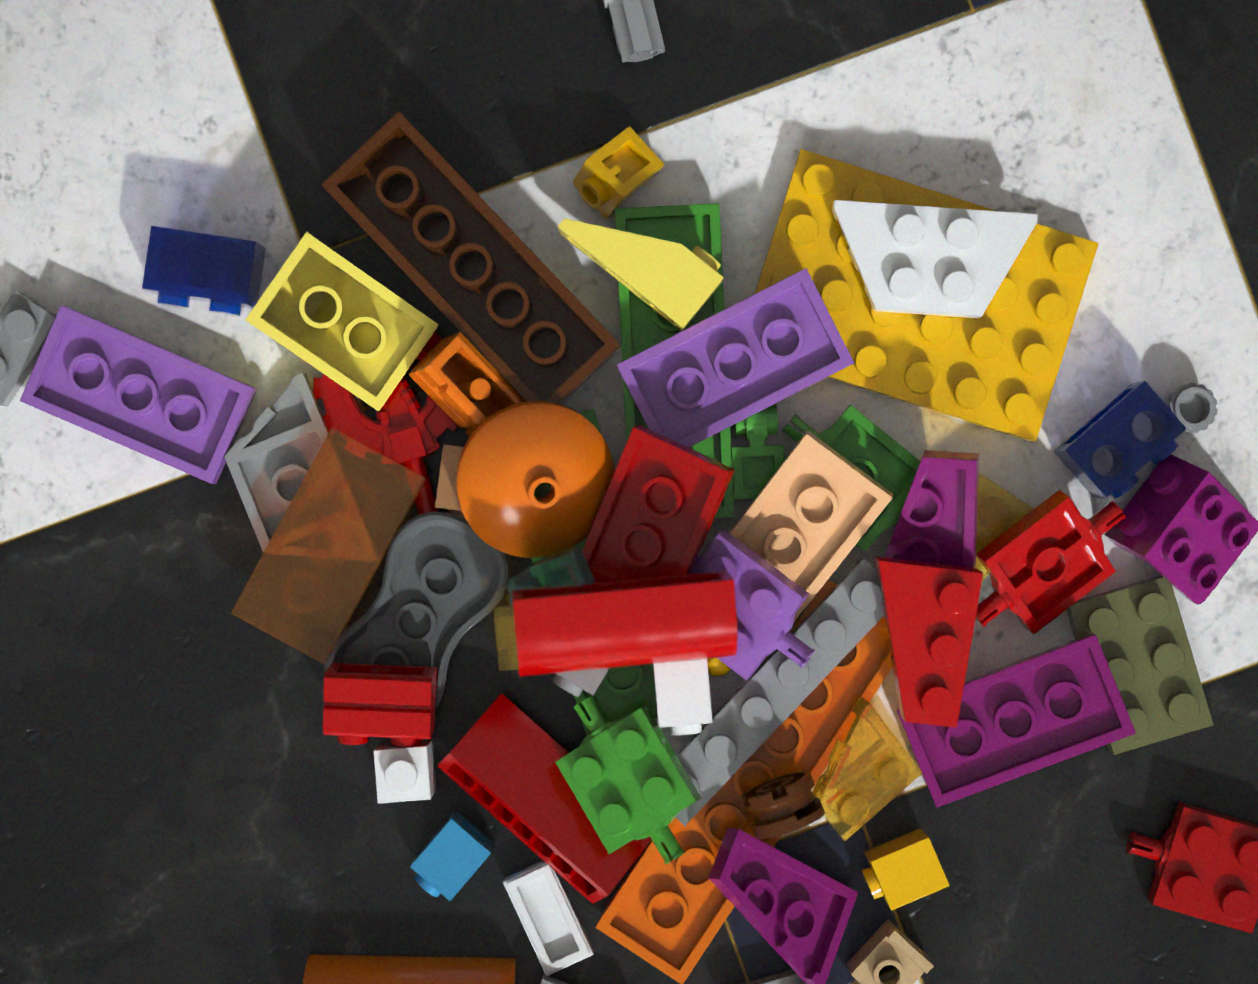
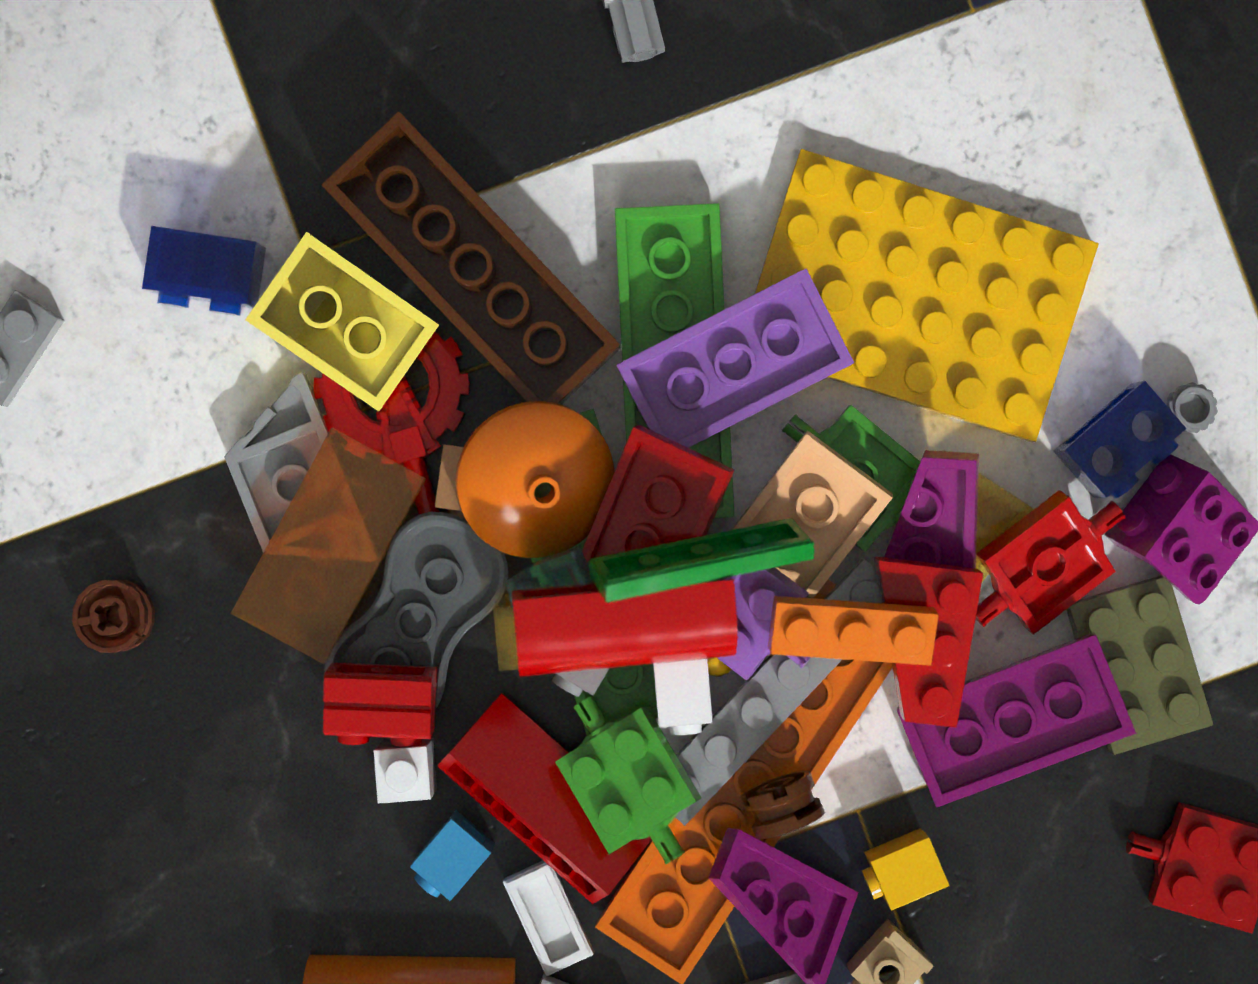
(113, 616): none -> copper wheel
(138, 394): medium lavender plate -> none
(463, 382): orange brick -> none
(616, 172): yellow bracket -> none
(655, 270): light yellow slope -> none
(700, 559): none -> green tile
(758, 461): bright green plate -> none
(852, 630): none -> orange plate
(863, 772): clear yellow wing -> none
(931, 256): white wing -> none

